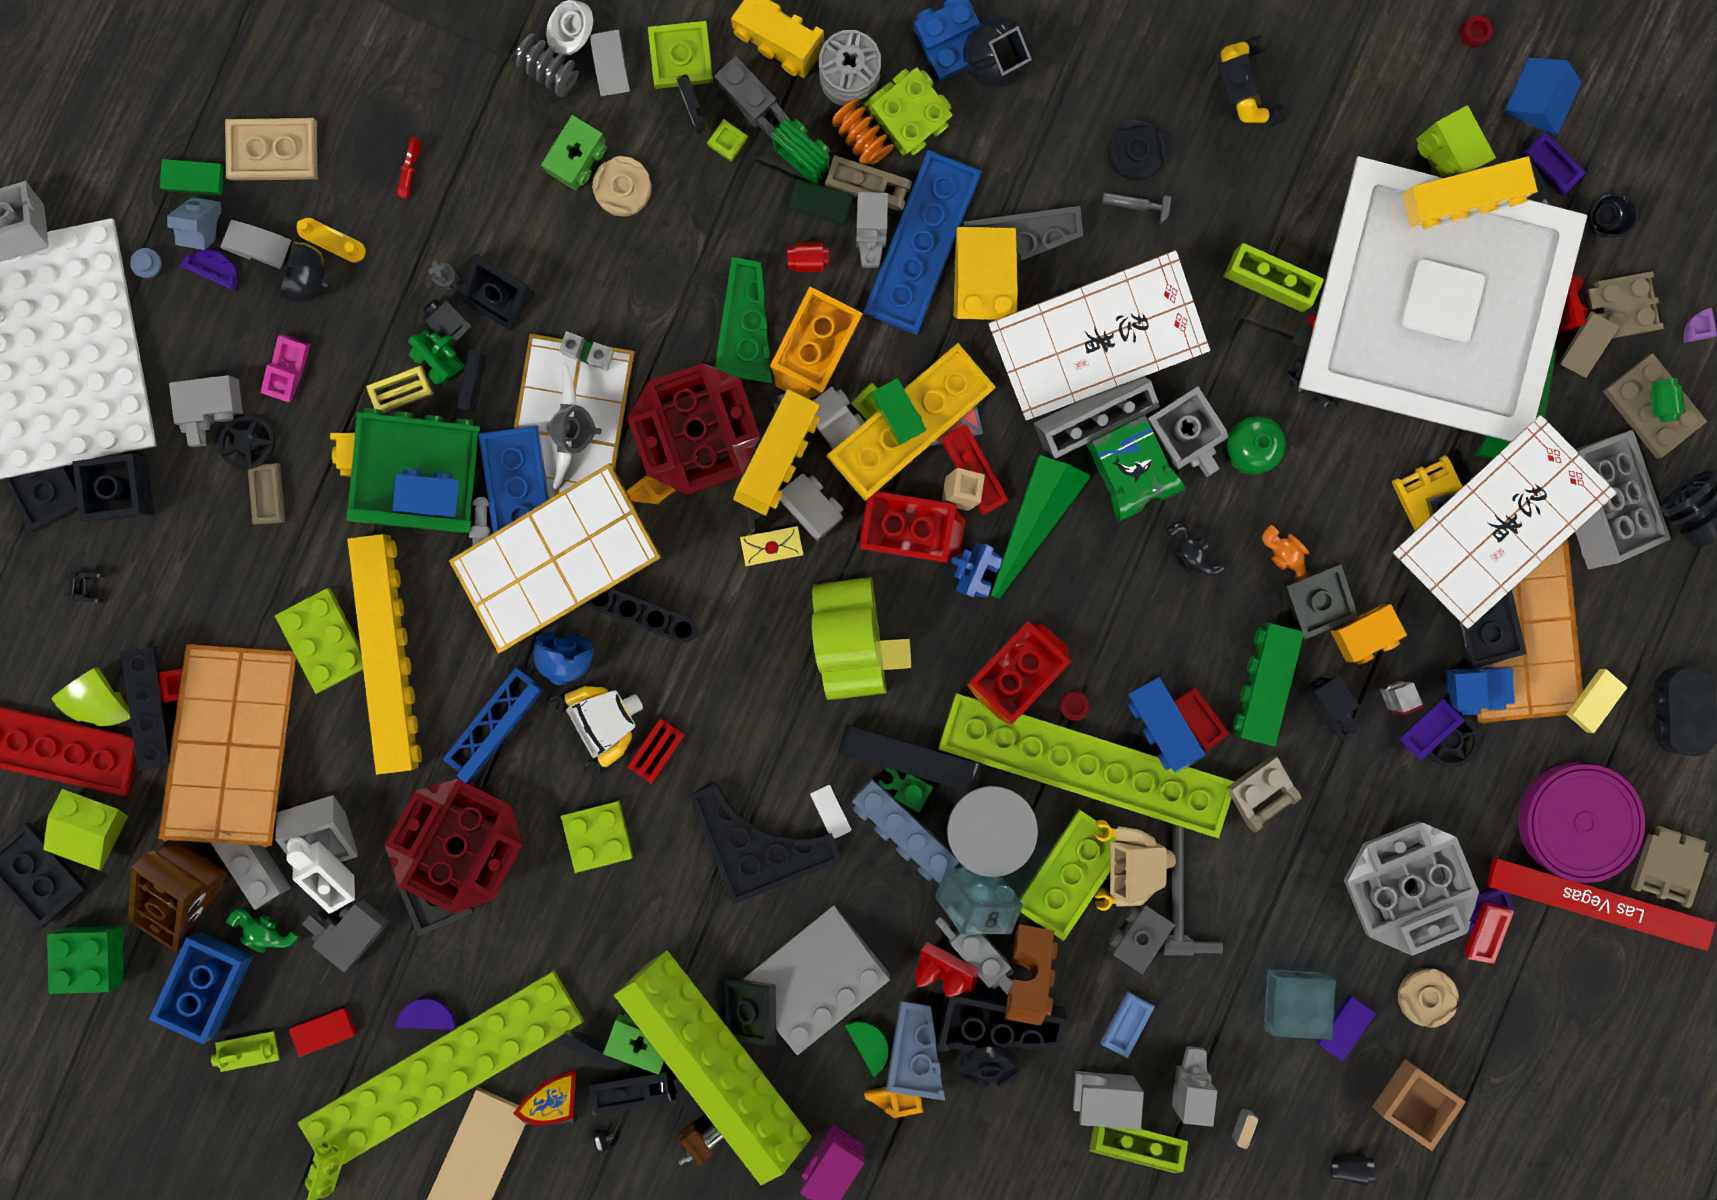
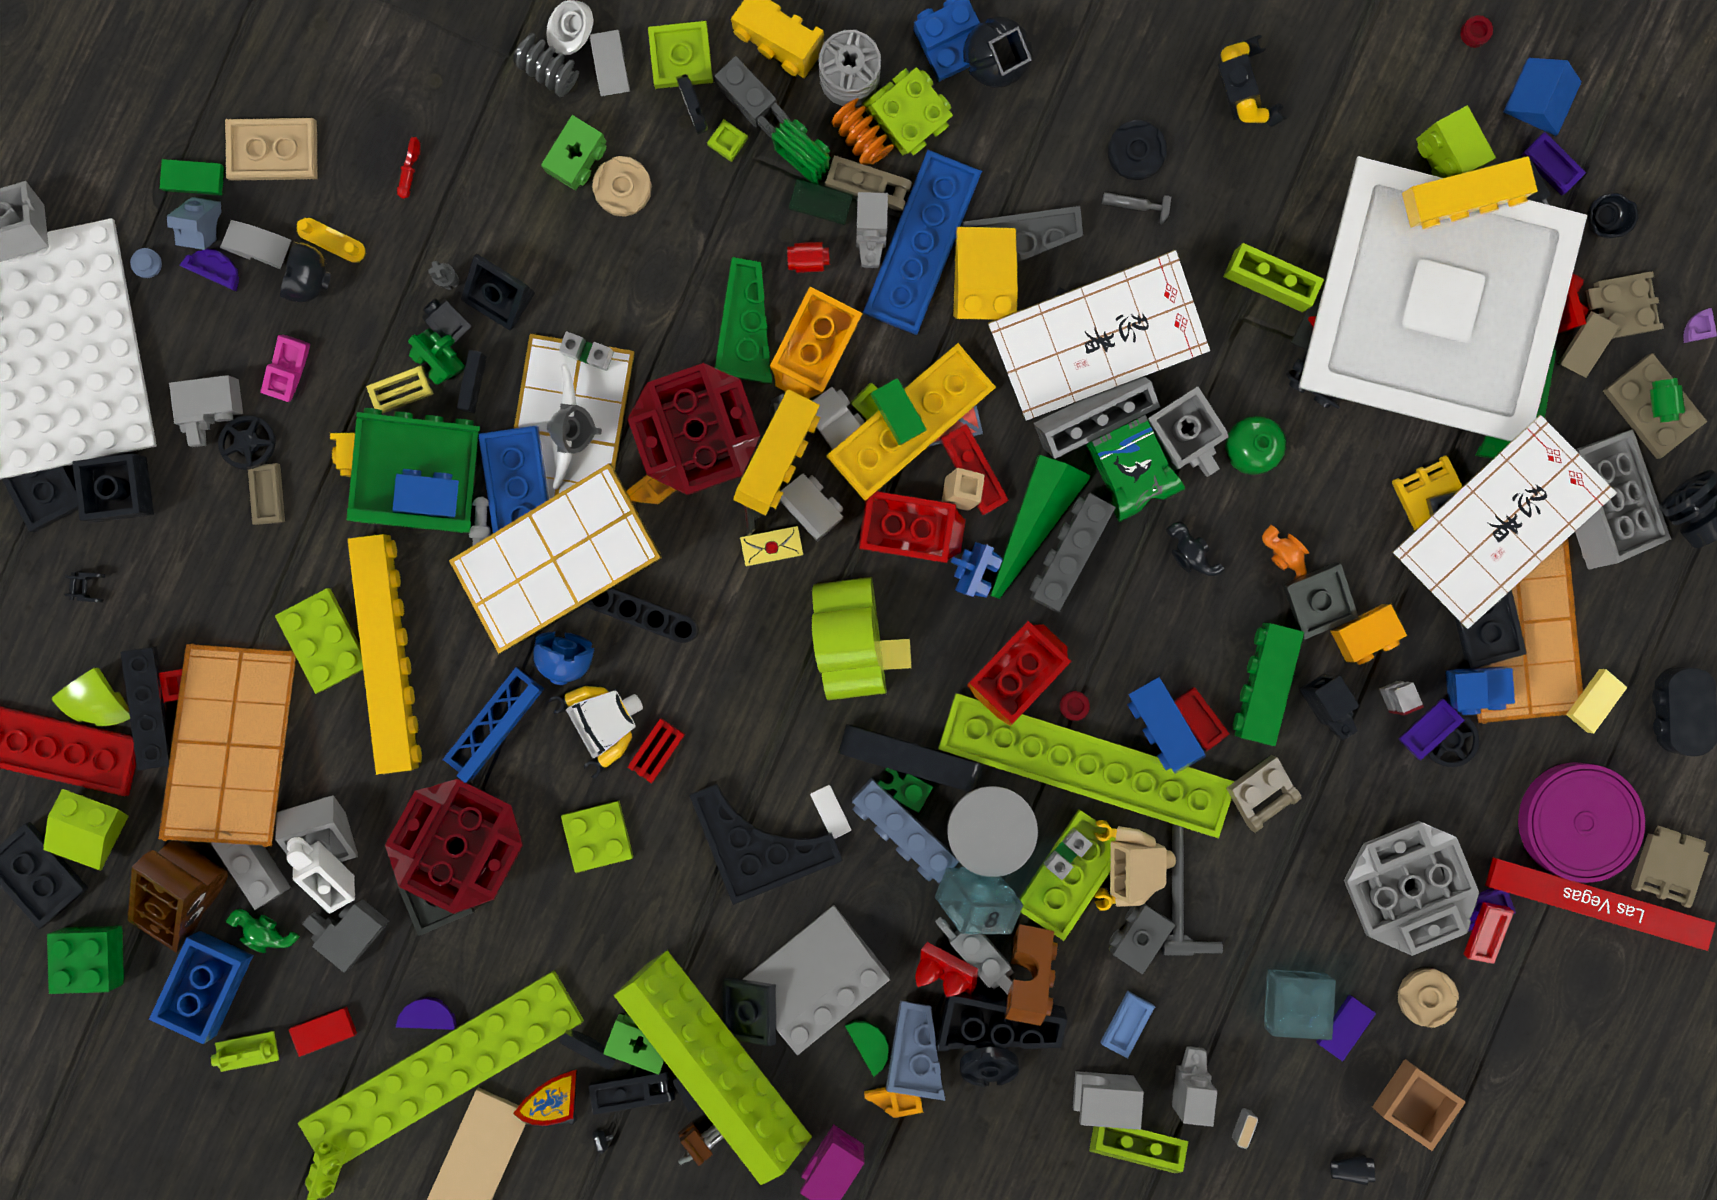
(1060, 859): none -> flat silver piece
(1072, 552): none -> dark grey brick

